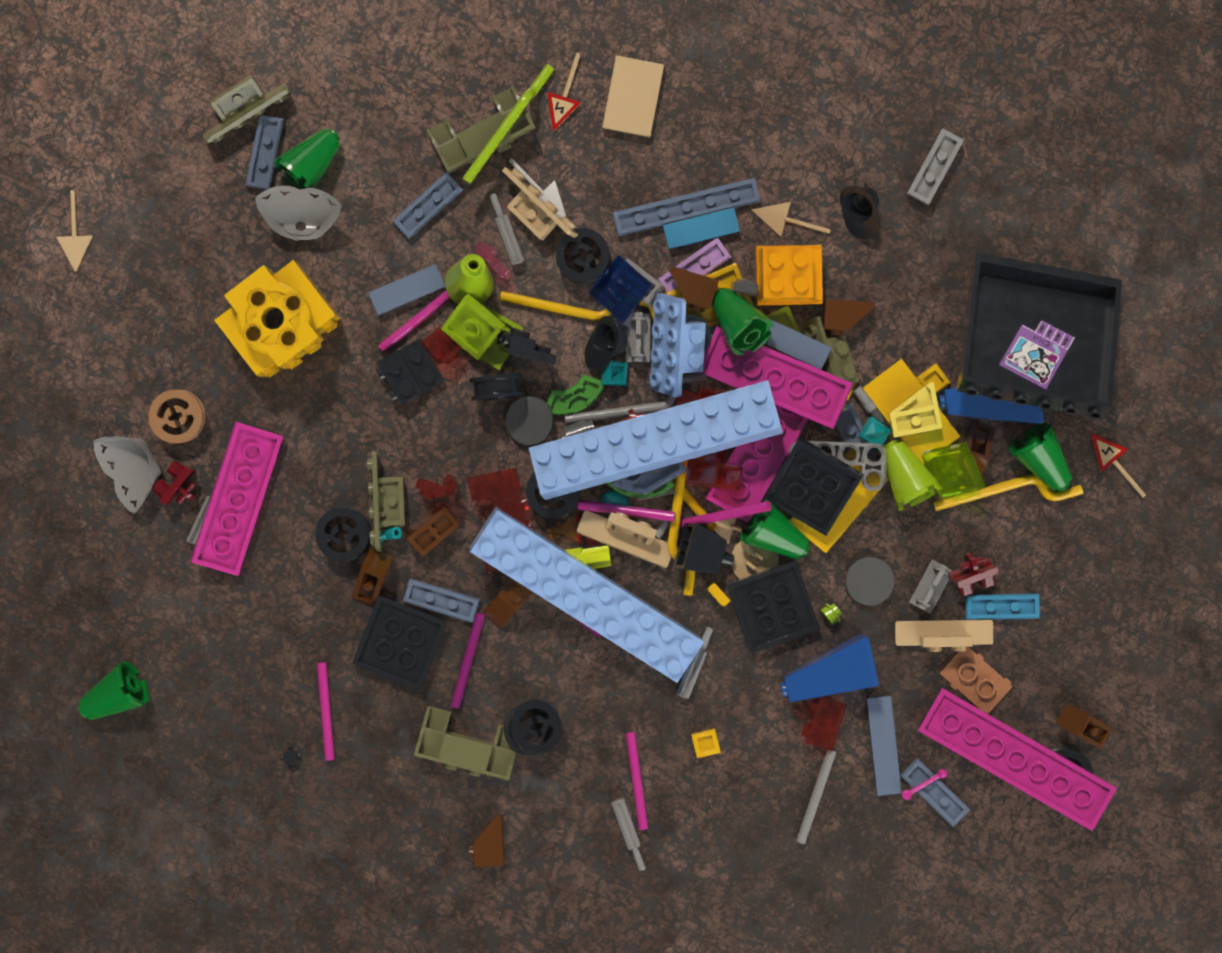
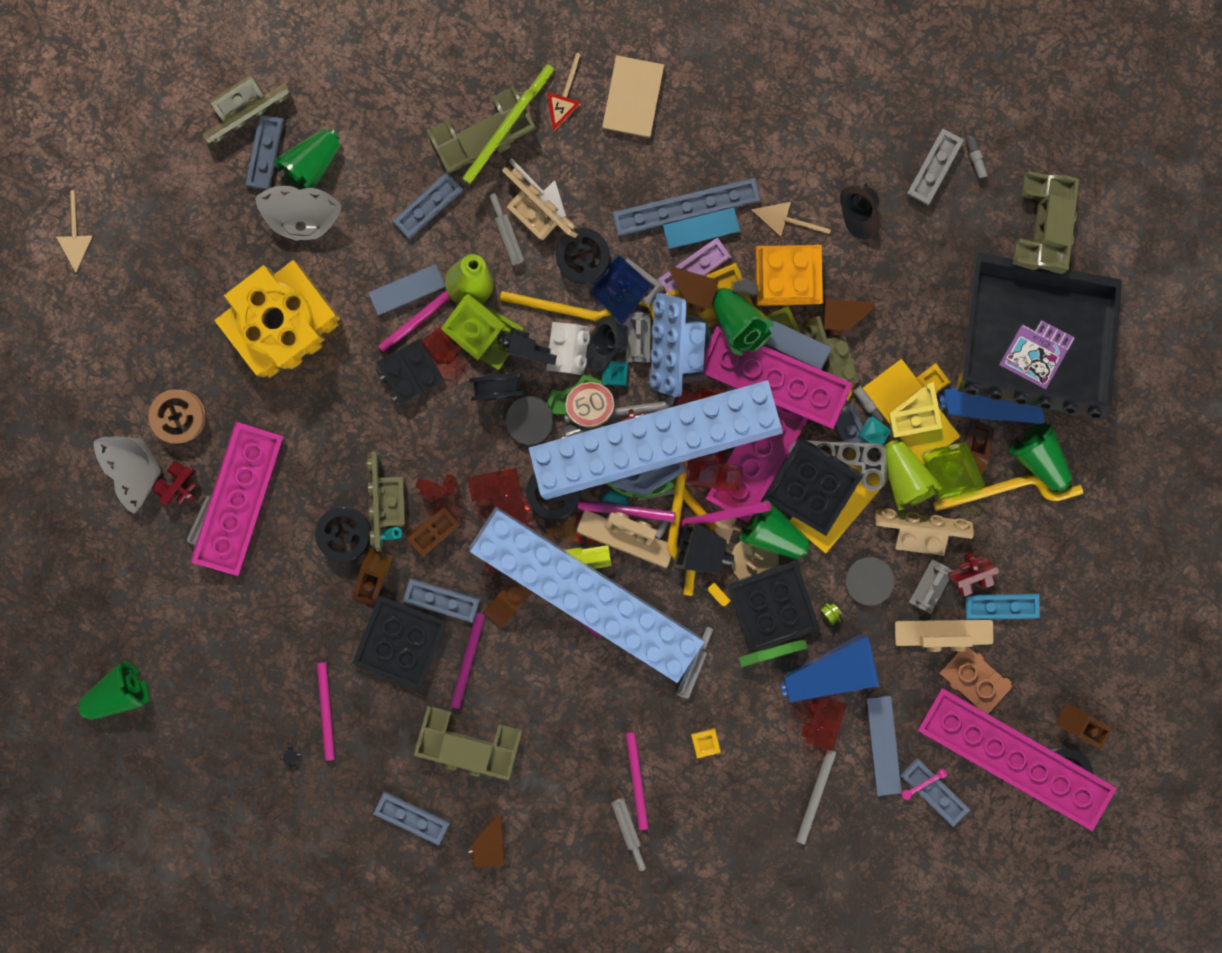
(411, 818): none -> sand blue tile
(488, 253): clear pink plate -> none
(545, 722): black wheel -> none
(570, 346): none -> white bracket
(589, 405): none -> piece
(772, 653): none -> bright green tile
(923, 532): none -> tan bracket
(976, 157): none -> light grey piece
(1053, 225): none -> olive bracket
(1107, 453): piece -> none

